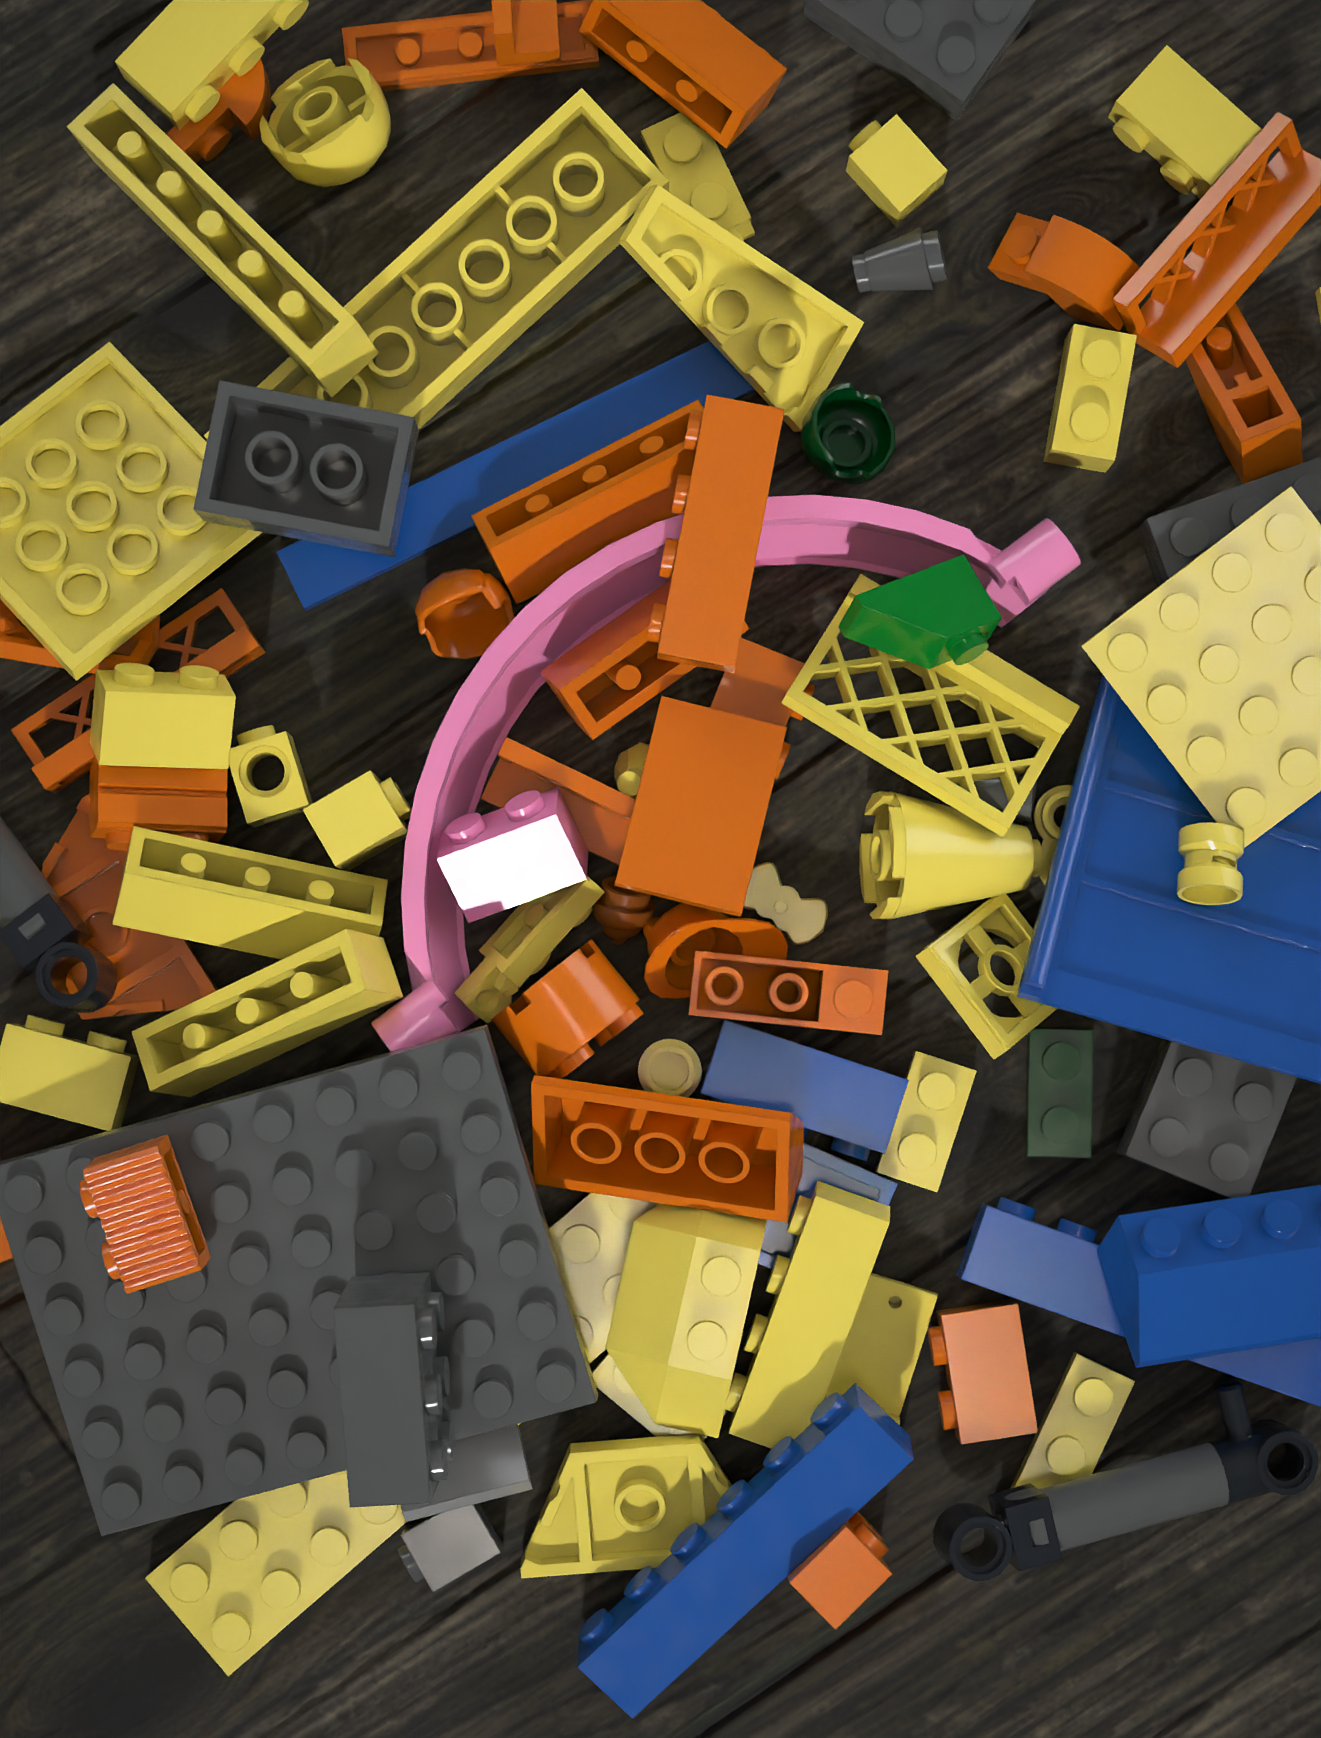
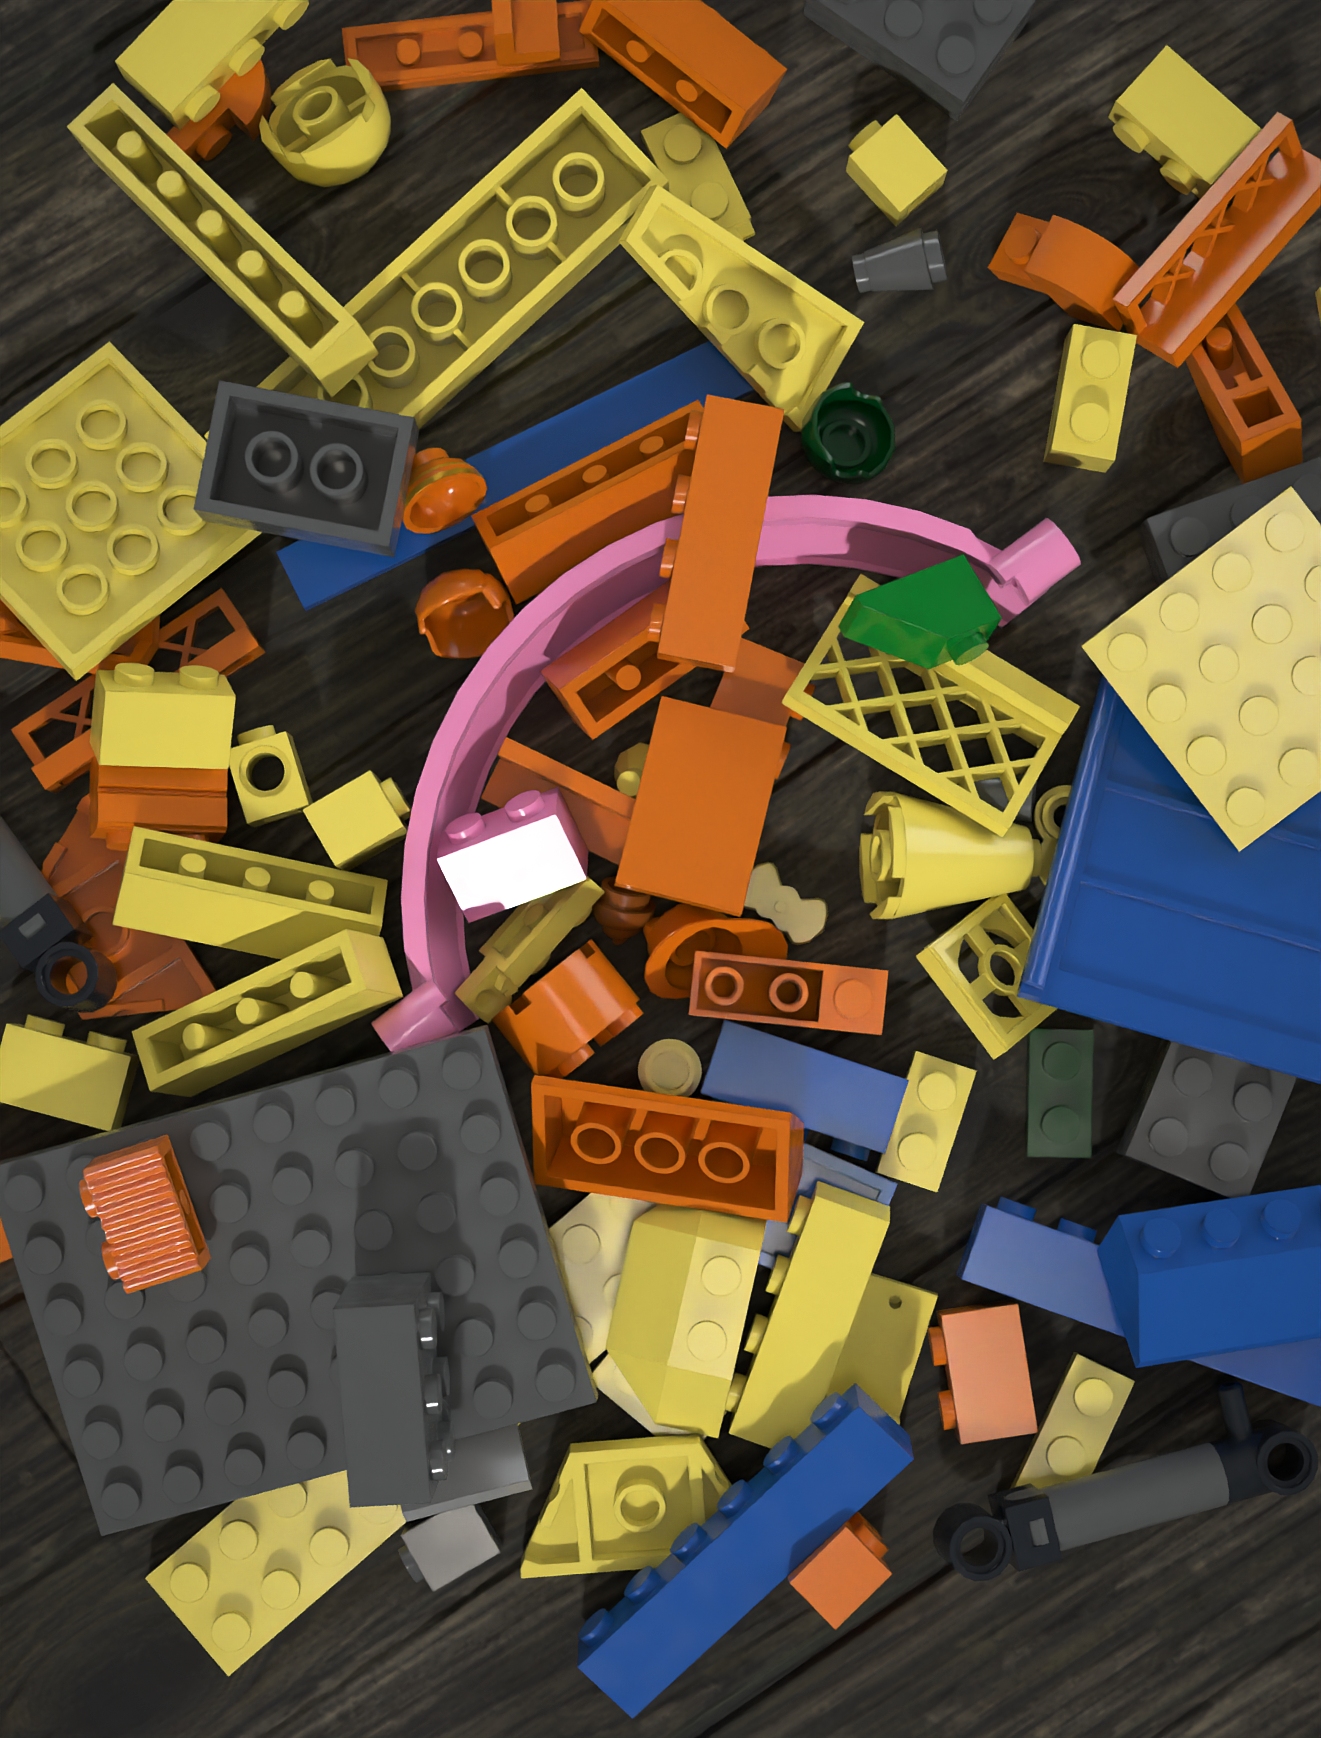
(441, 492): none -> orange piece
(1210, 863): light yellow wheel -> none

